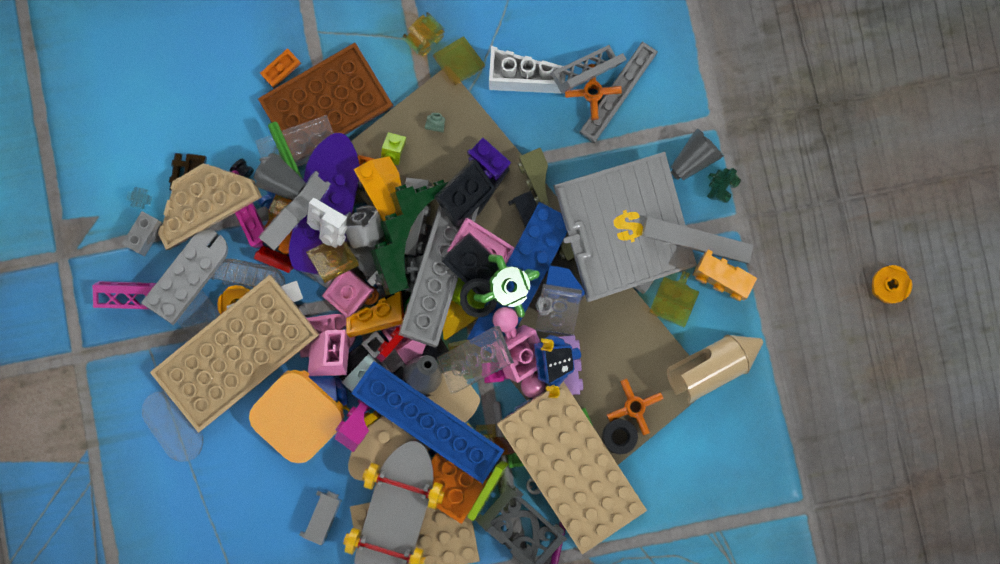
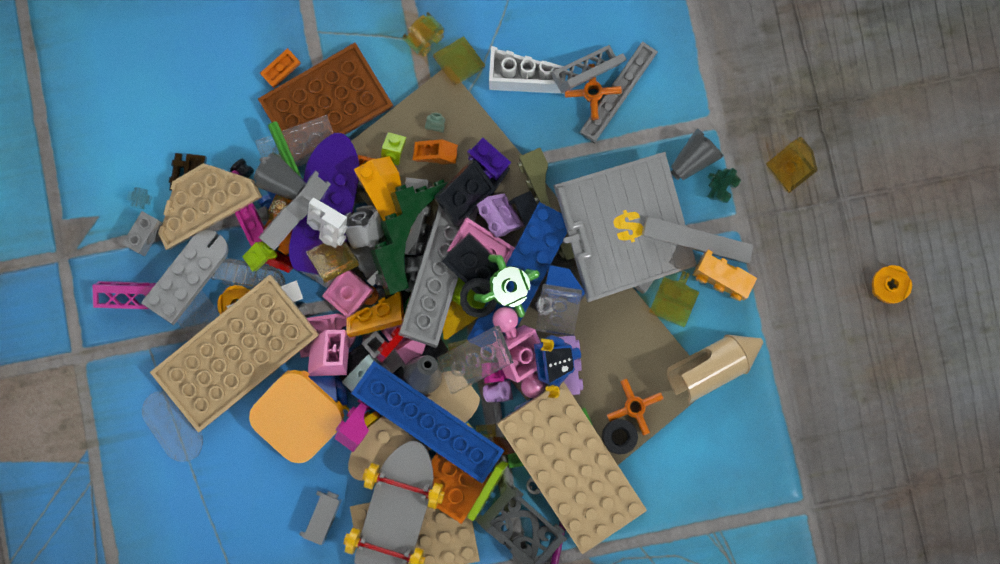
(258, 255): none -> lime bracket
(435, 152): none -> orange arch
(498, 392): none -> lavender piece
(499, 215): none -> lavender plate
(793, 164): none -> clear yellow slope

